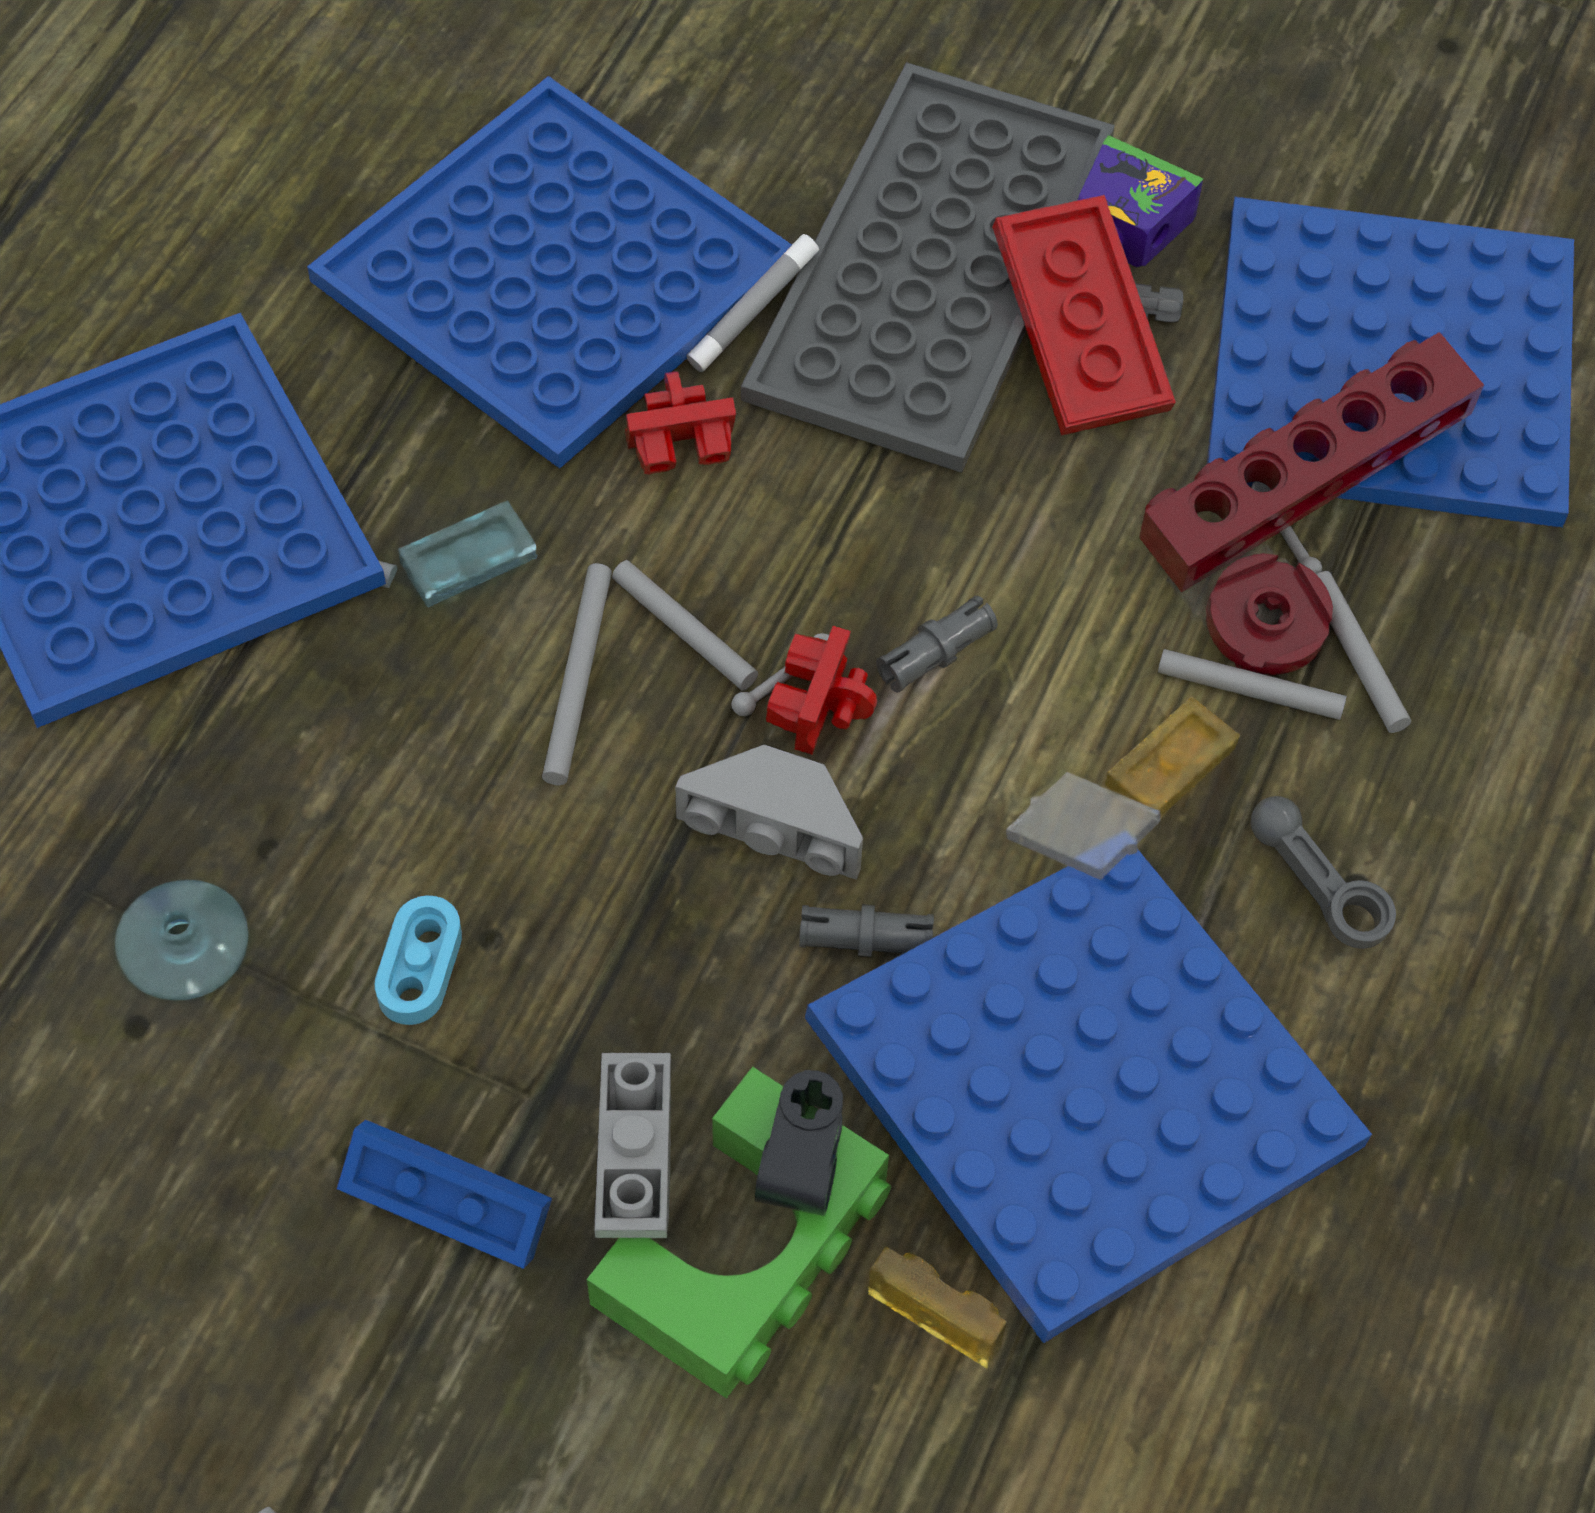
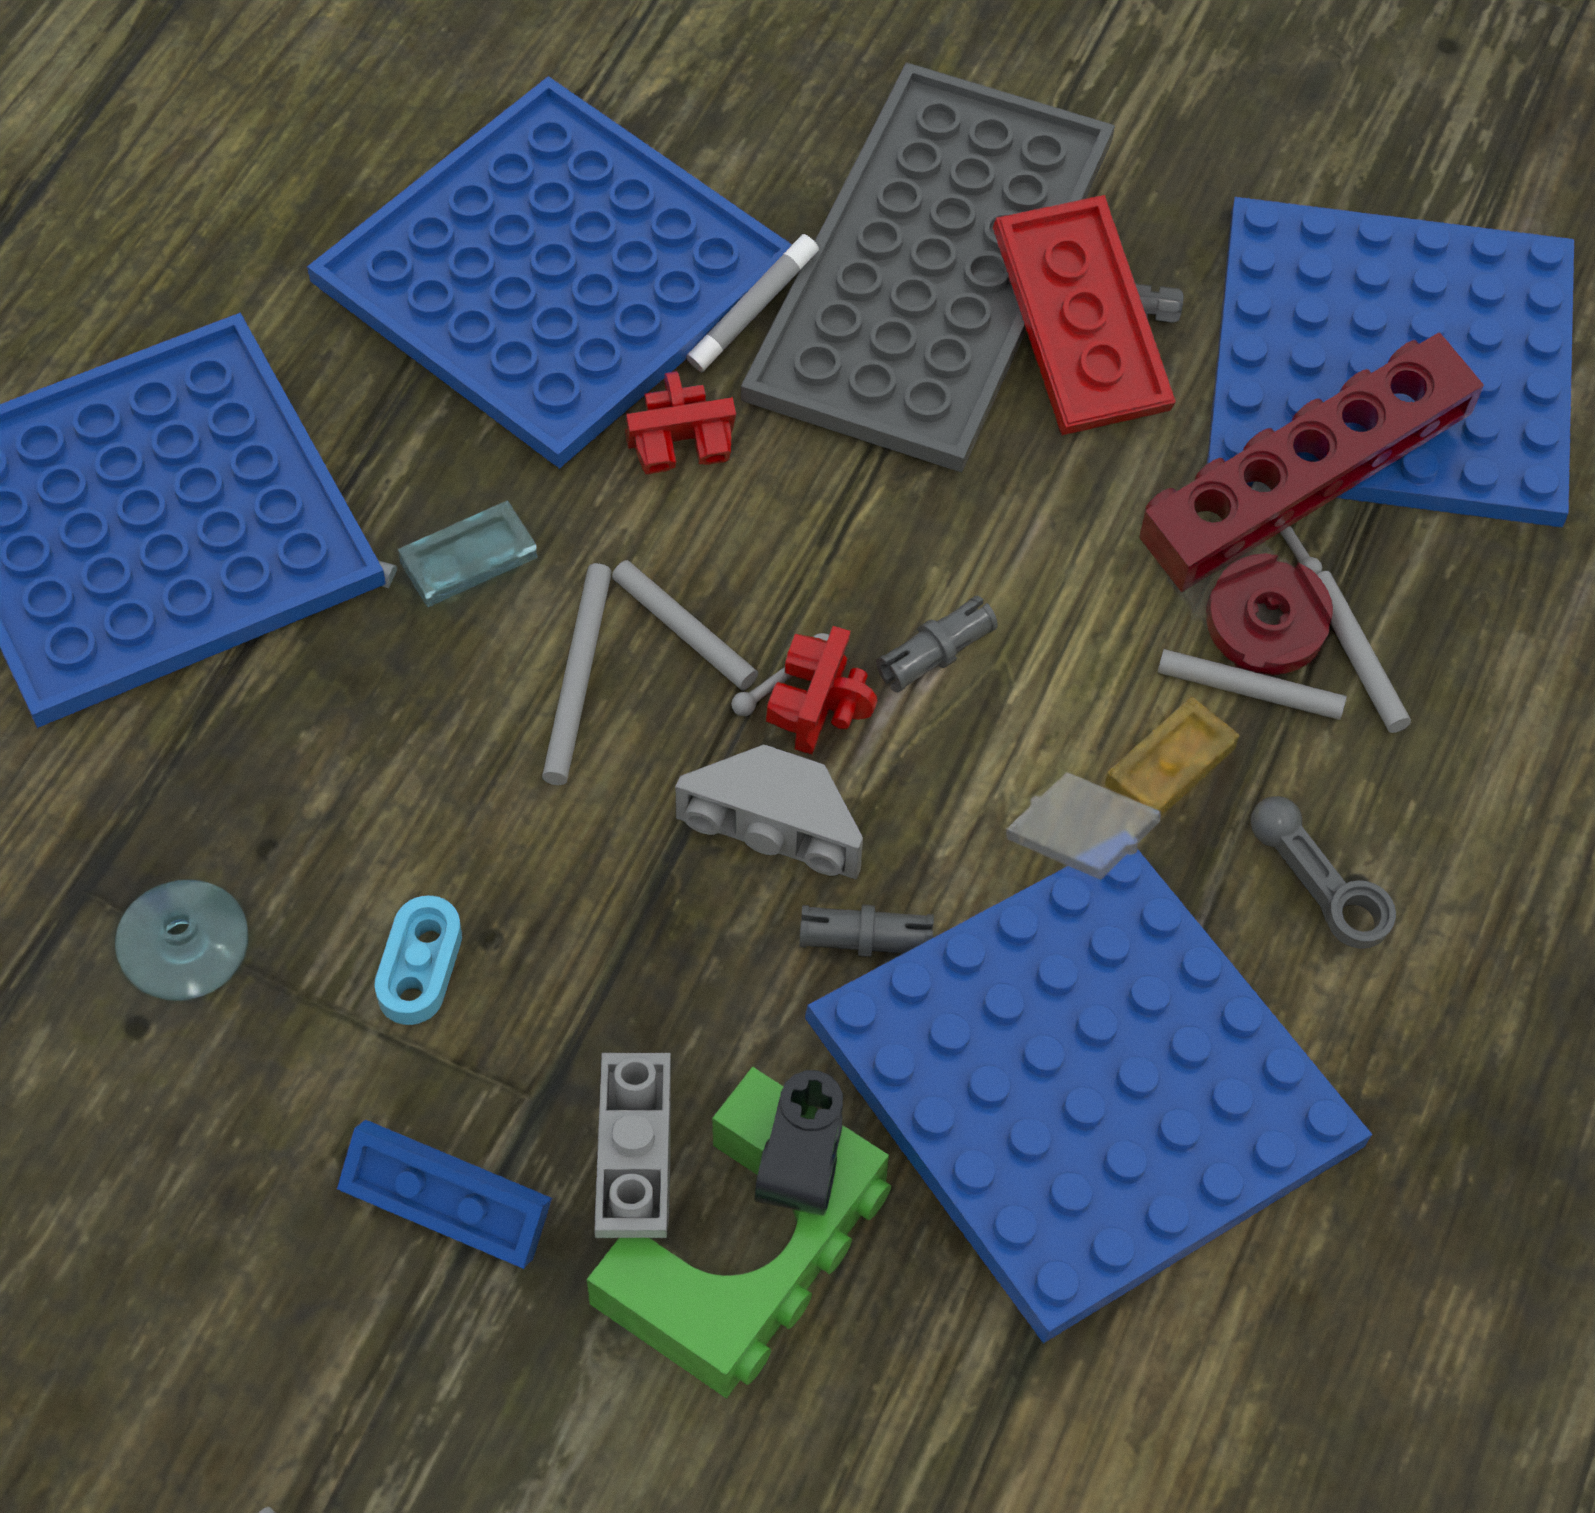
(958, 1319): clear yellow plate -> none
(1145, 196): dark purple torso -> none

